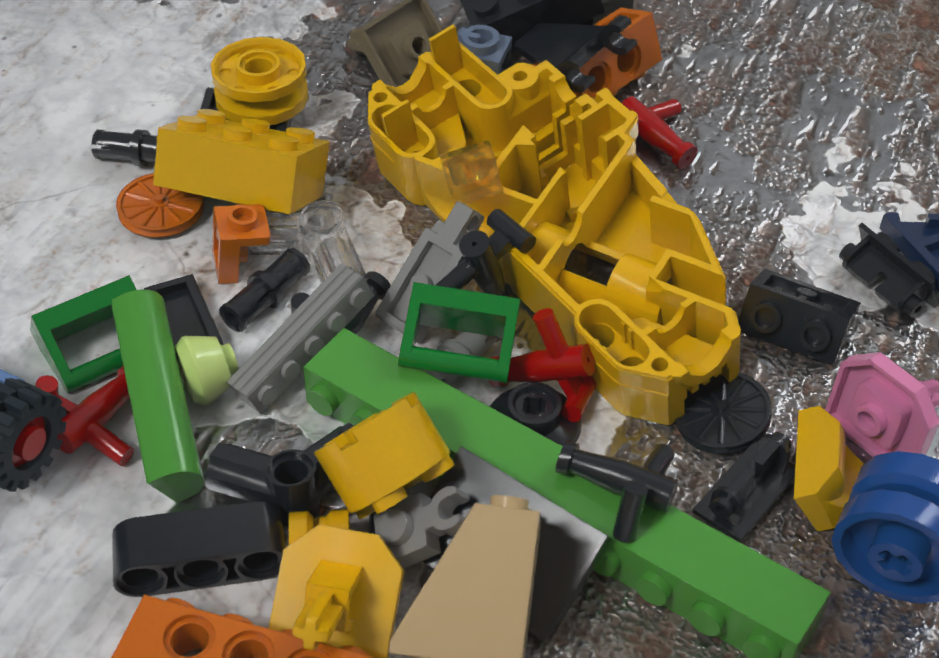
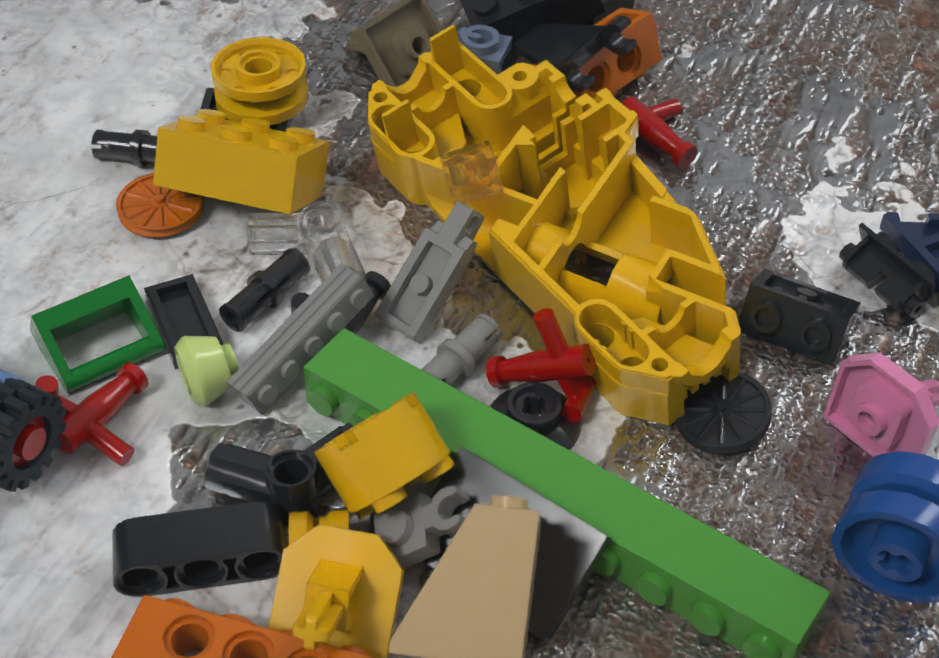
(157, 395): bright green brick -> none
(233, 231): orange bracket -> none
(460, 312): green tile -> none
(483, 255): black piece -> none
(632, 482): black piece -> none
(749, 487): black hinge -> none
(823, 468): yellow slope -> none

